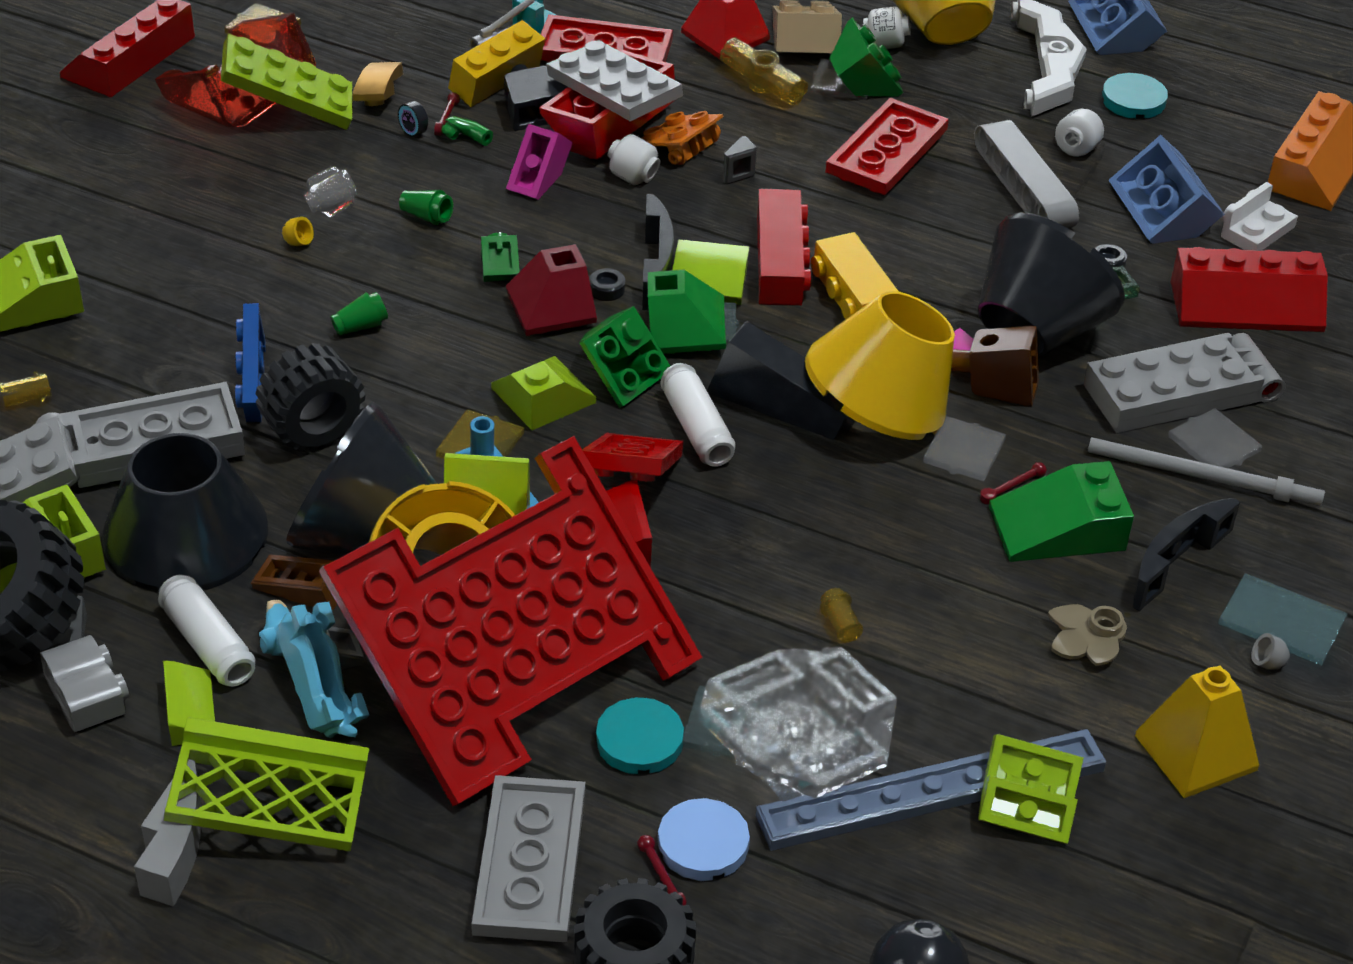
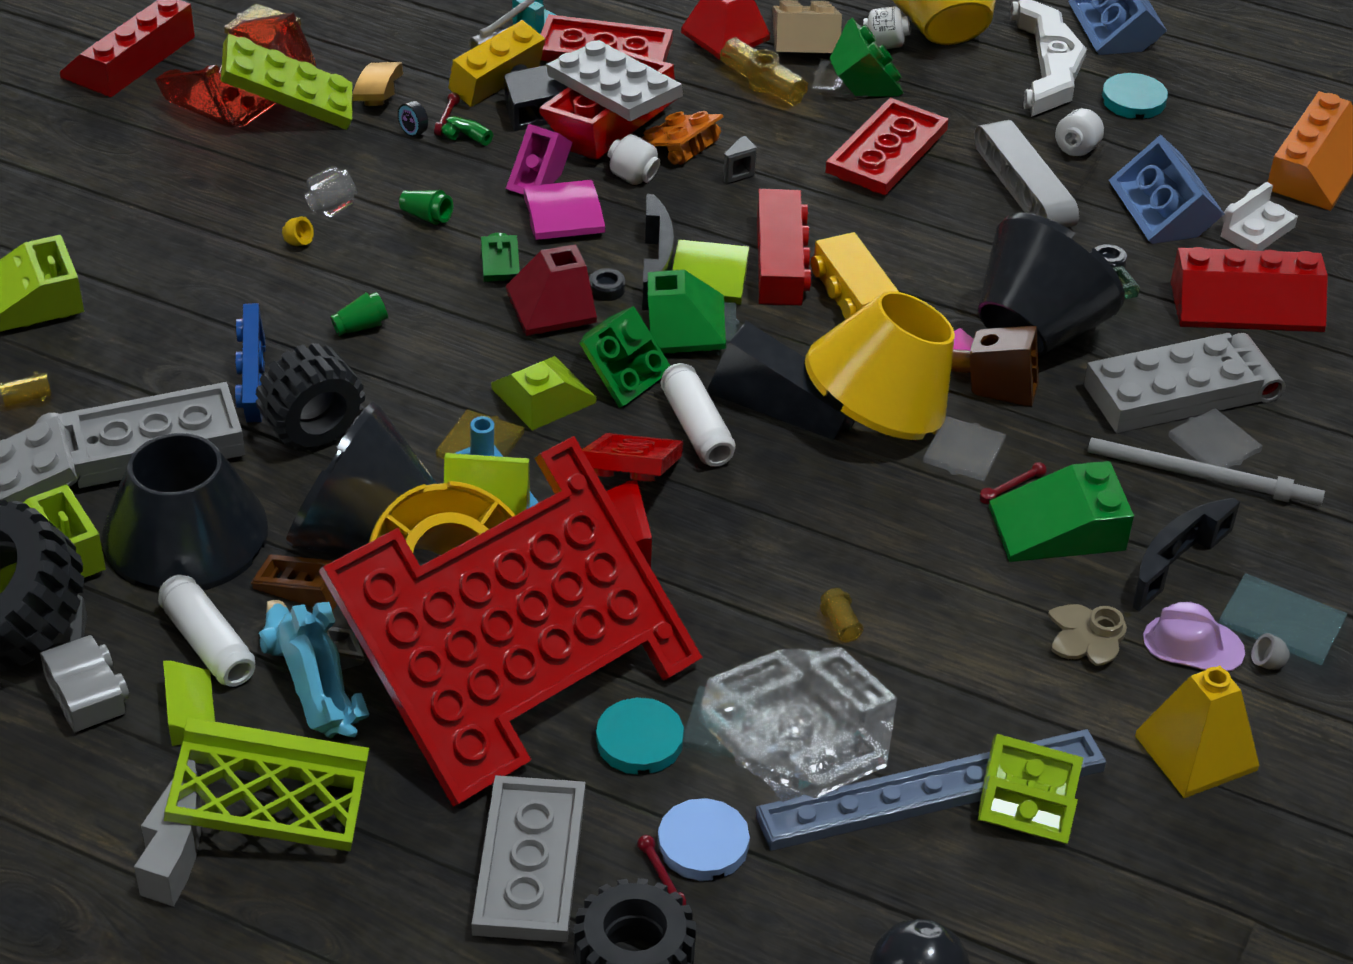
(564, 209): none -> dark pink slope
(1193, 638): none -> lavender piece

